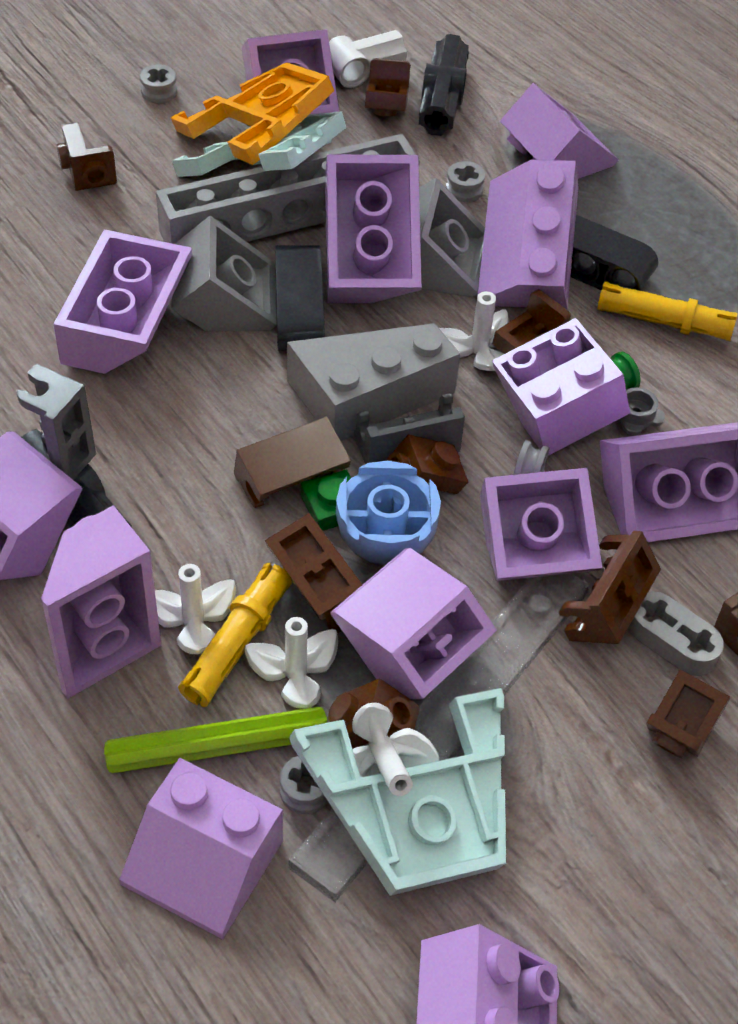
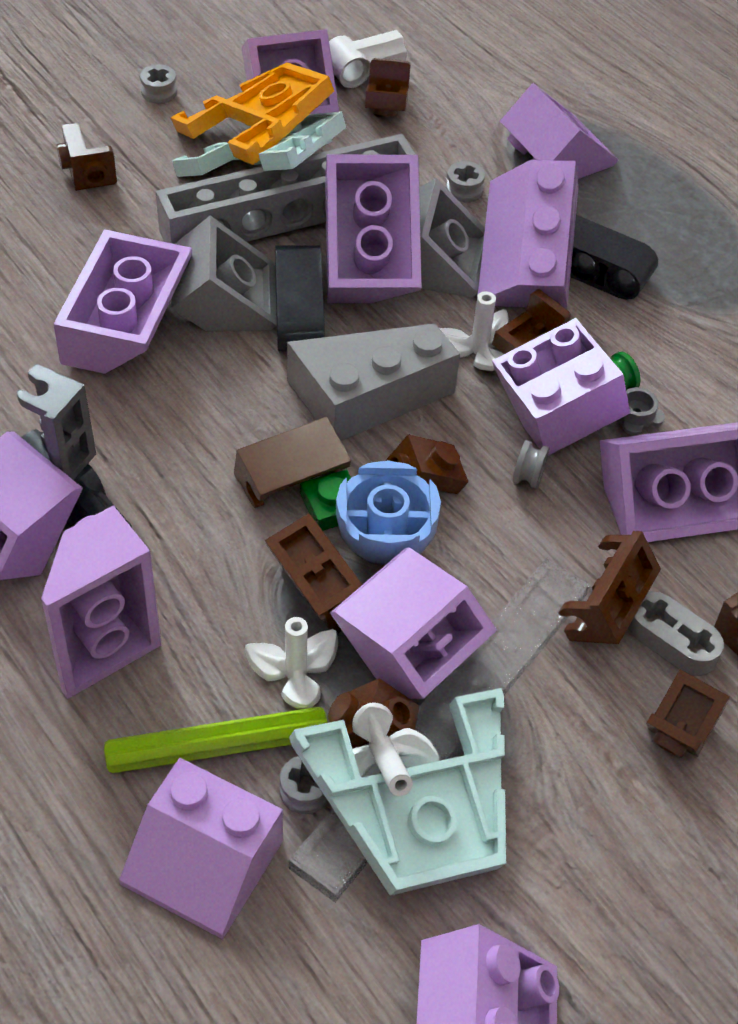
(194, 608): white plant -> none
(247, 617): yellow pin -> none
(382, 438): dark grey hinge -> none
(443, 85): black piece -> none
(540, 524): lavender slope -> none
(667, 311): yellow pin -> none

